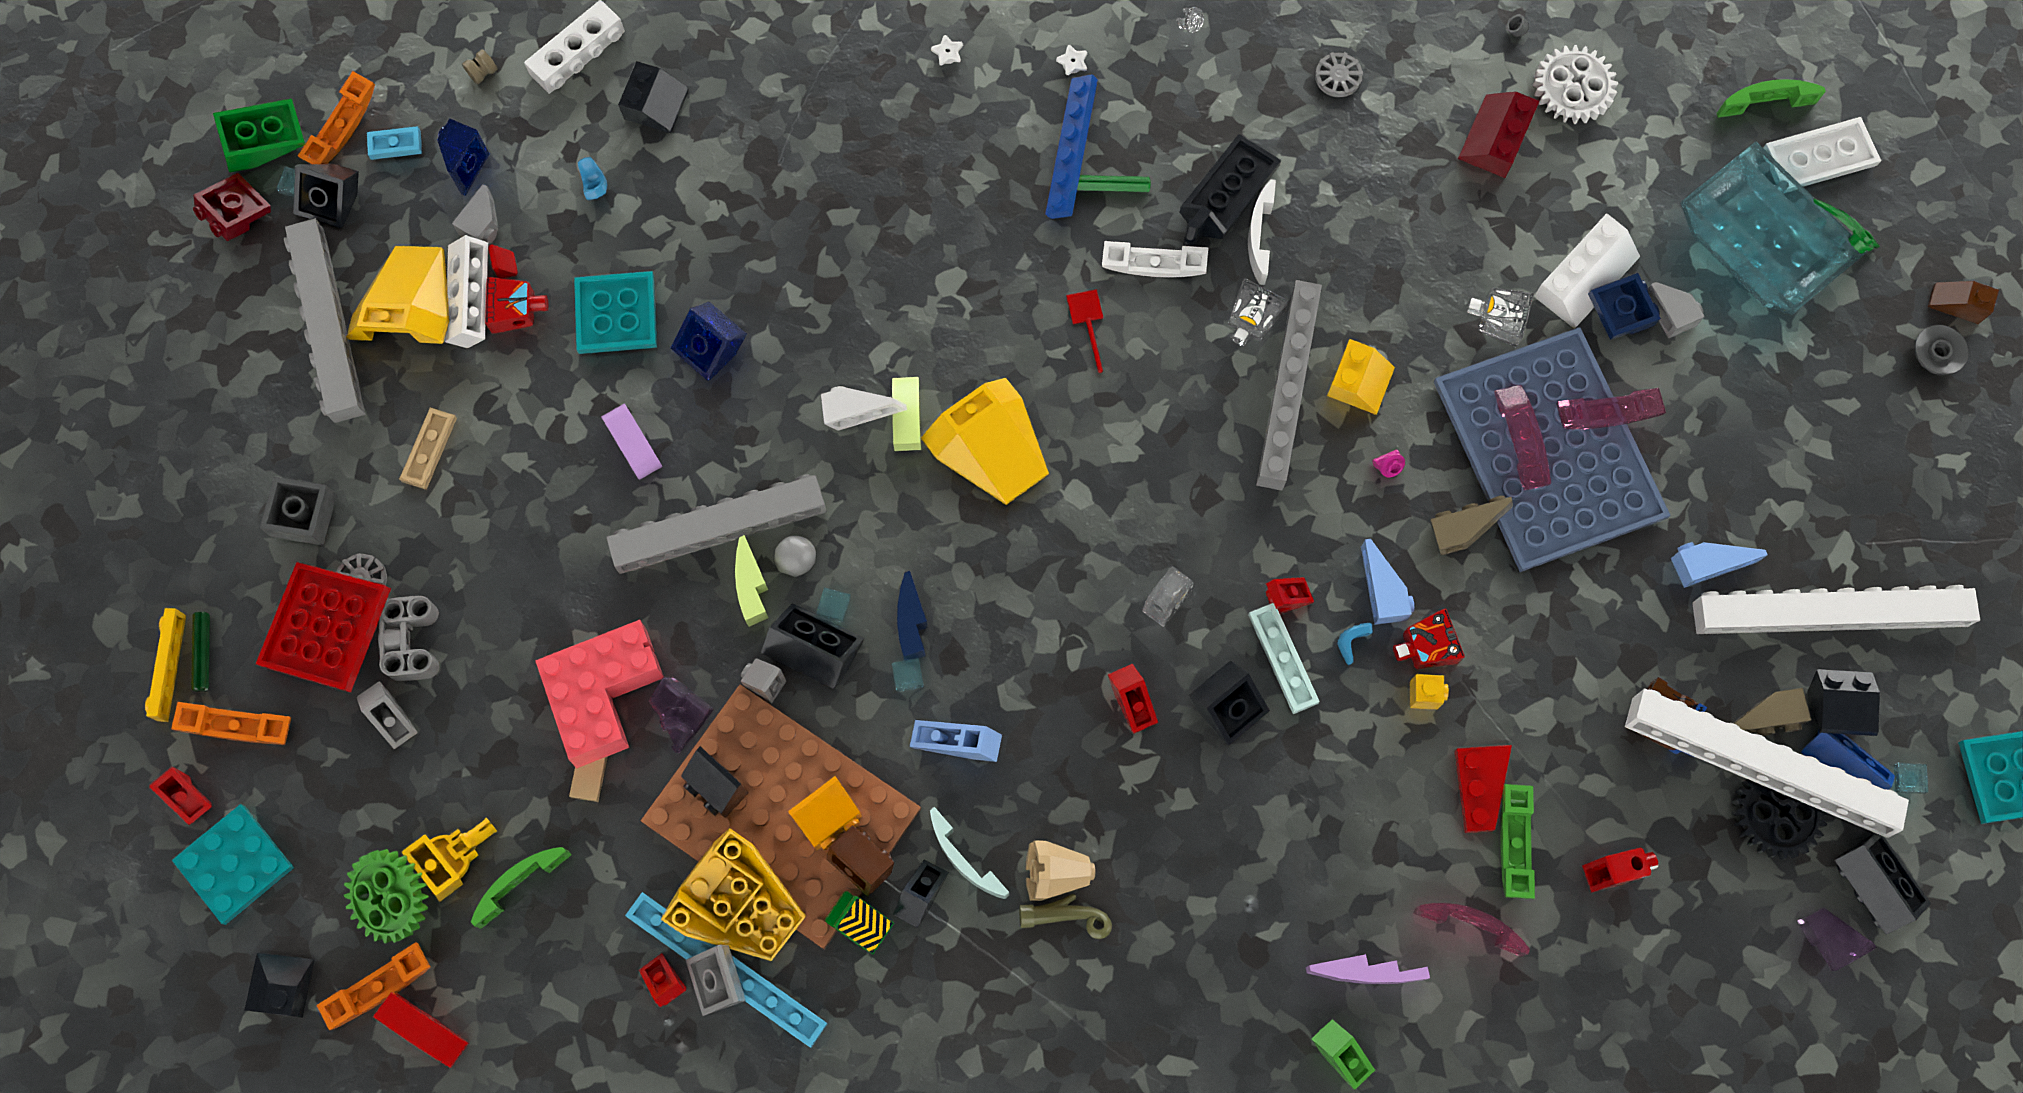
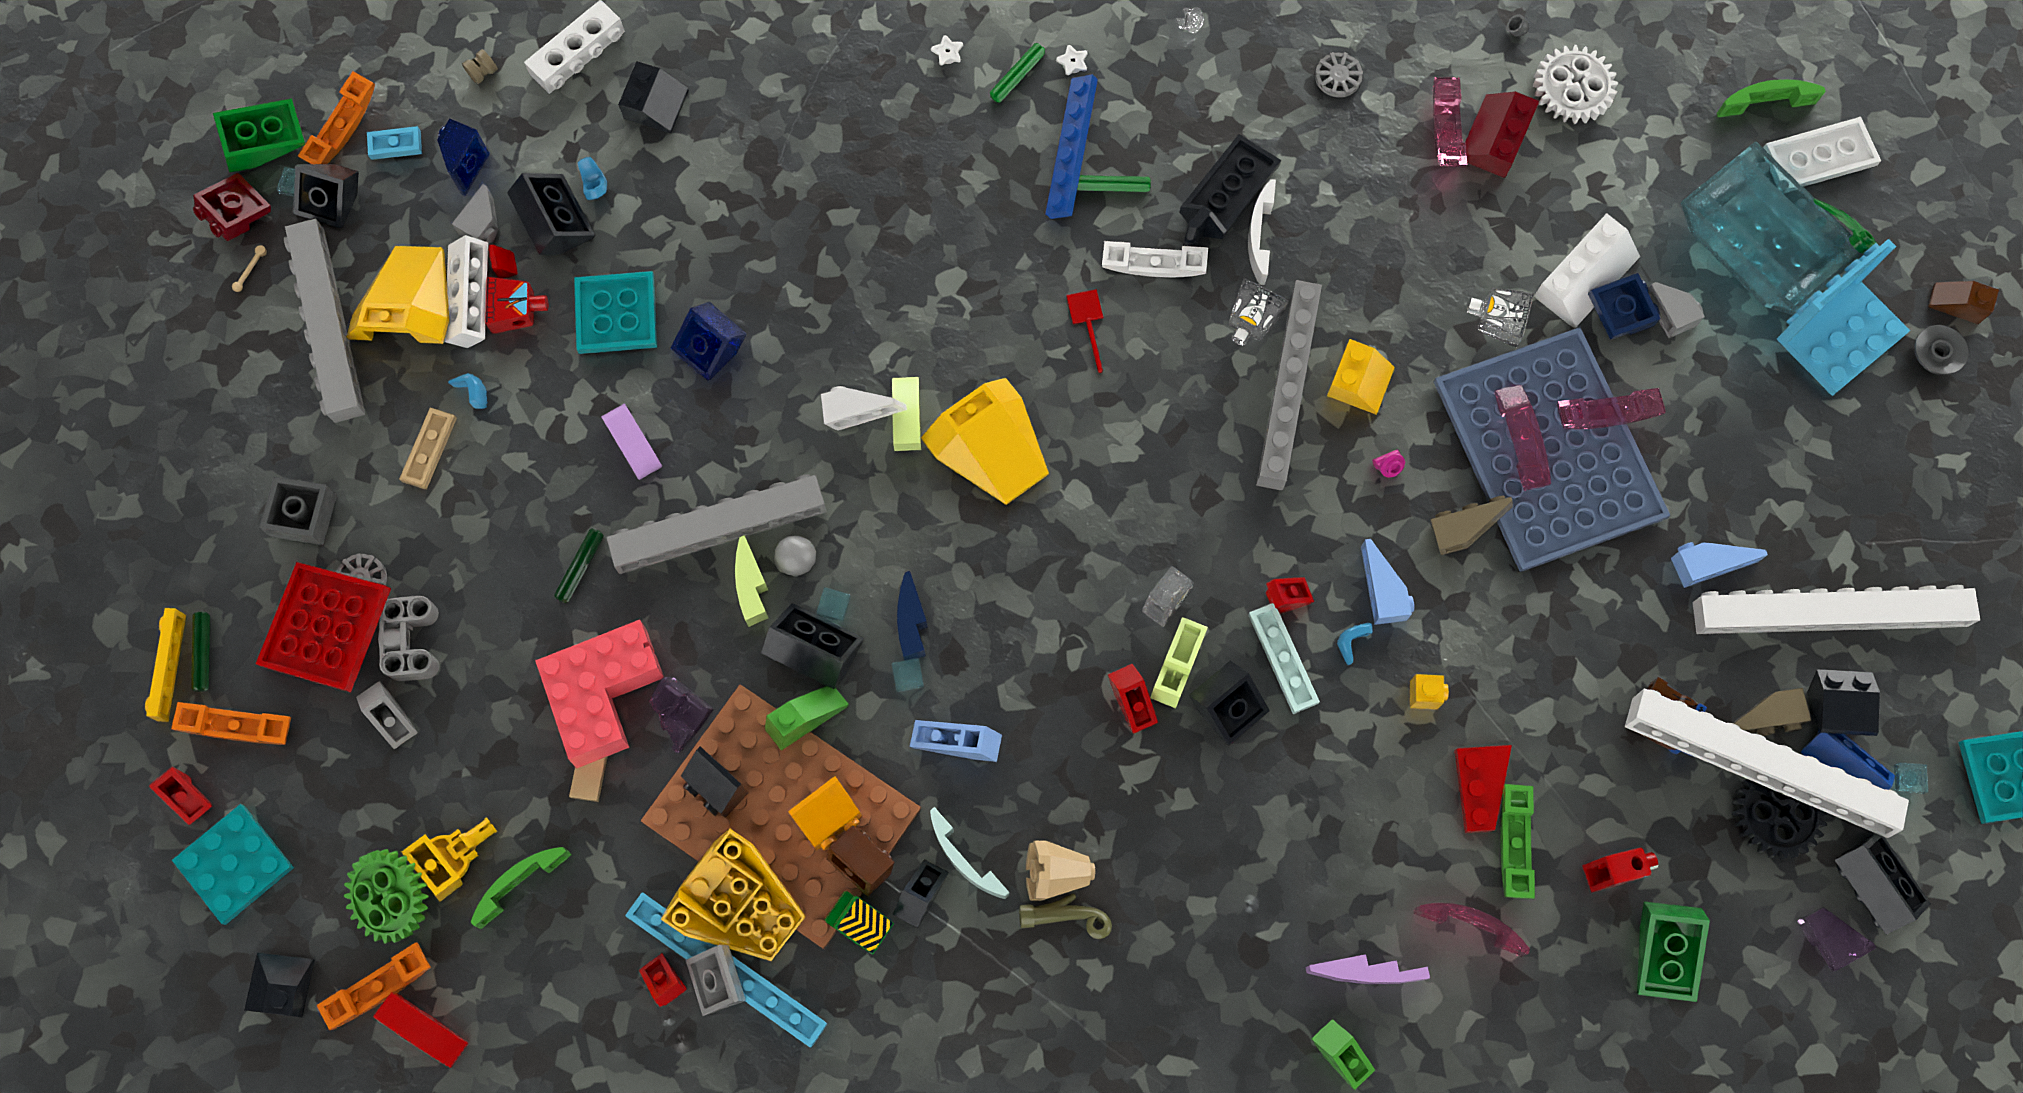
(260, 252): none -> tan hinge
(476, 389): none -> dark azure hair
(550, 212): none -> black slope
(578, 565): none -> dark green axle
(763, 679): light grey slope -> none
(803, 715): none -> bright green slope
(1017, 72): none -> green axle
(1178, 662): none -> yellowish green slope
(1430, 642): red torso -> none
(1447, 122): none -> clear pink slope
(1671, 951): none -> green slope
(1844, 326): none -> medium azure bracket

